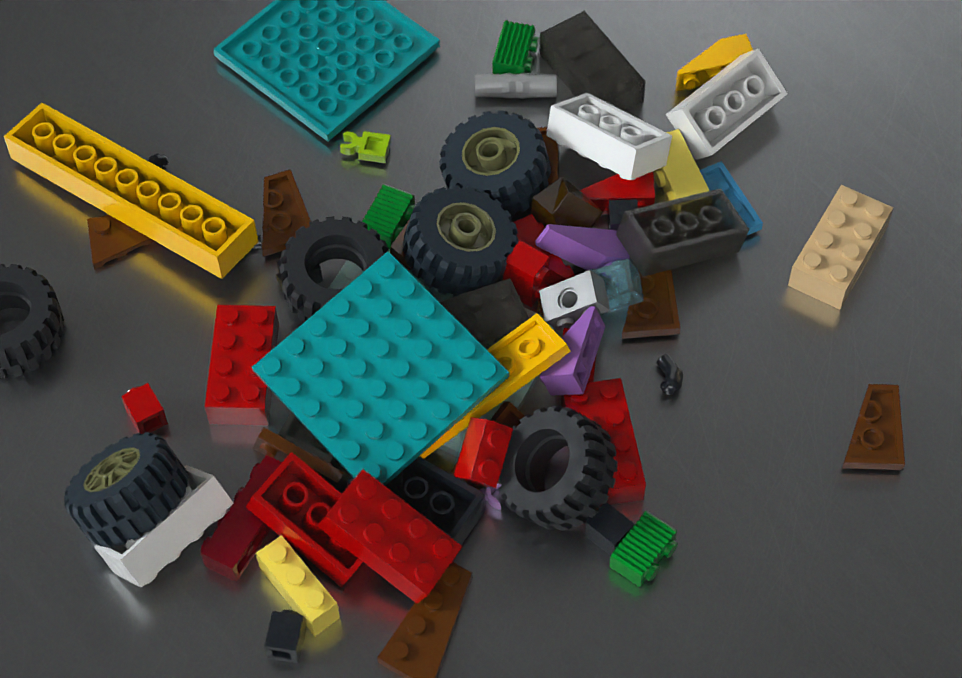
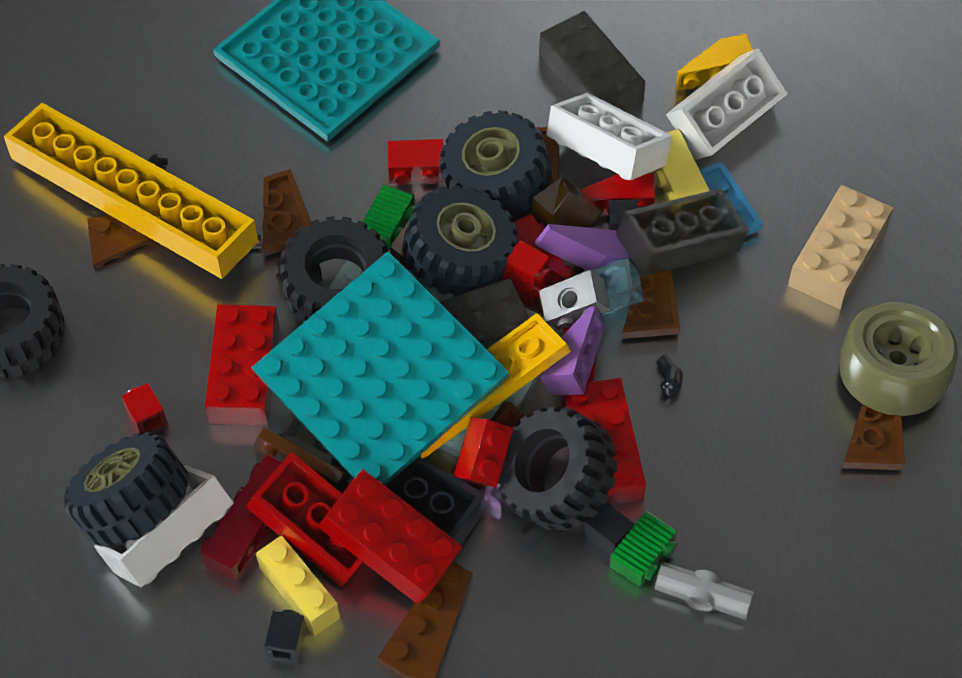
(369, 147): lime plate -> none
(414, 161): none -> red brick
(515, 49): green brick -> none
(516, 85): light grey axle -> none
(704, 590): none -> light grey piece
(896, 378): none -> olive wheel

